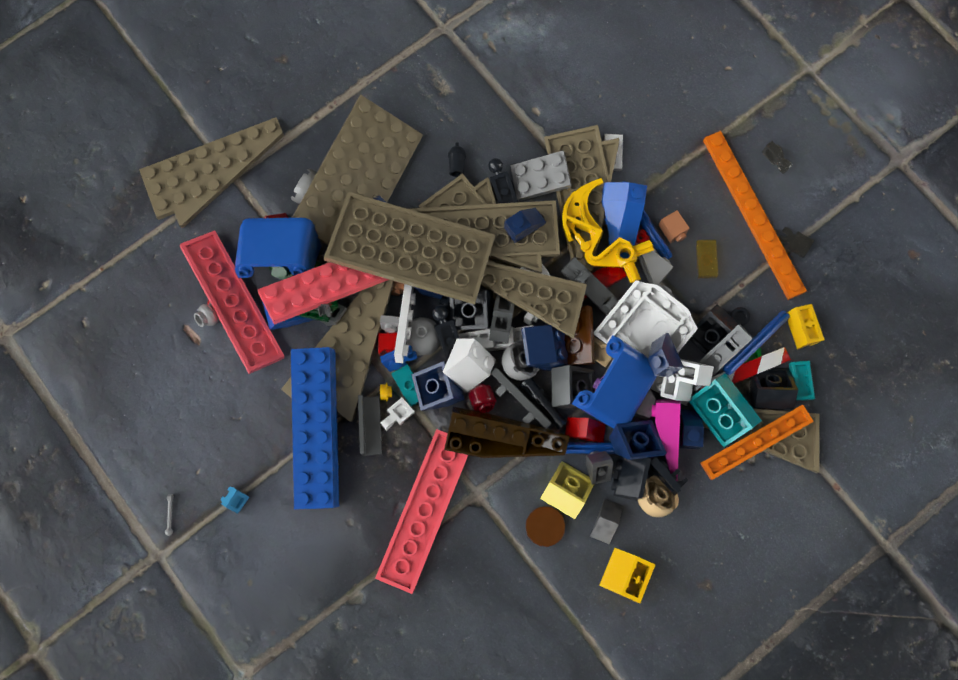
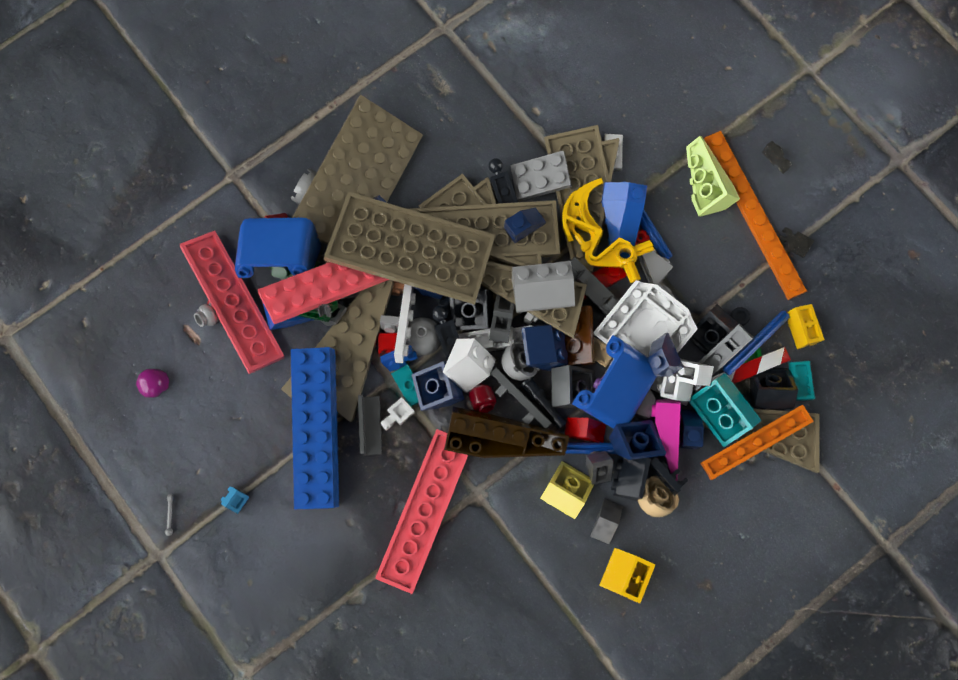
(152, 382): none -> magenta hair
(198, 176): dark tan wing -> none
(385, 391): yellow plate -> none
(456, 160): black piece -> none
(543, 286): none -> light grey slope
(545, 526): reddish brown tile -> none
(674, 227): nougat brick -> none
(707, 258): clear yellow plate -> none
(709, 181): none -> yellowish green wedge

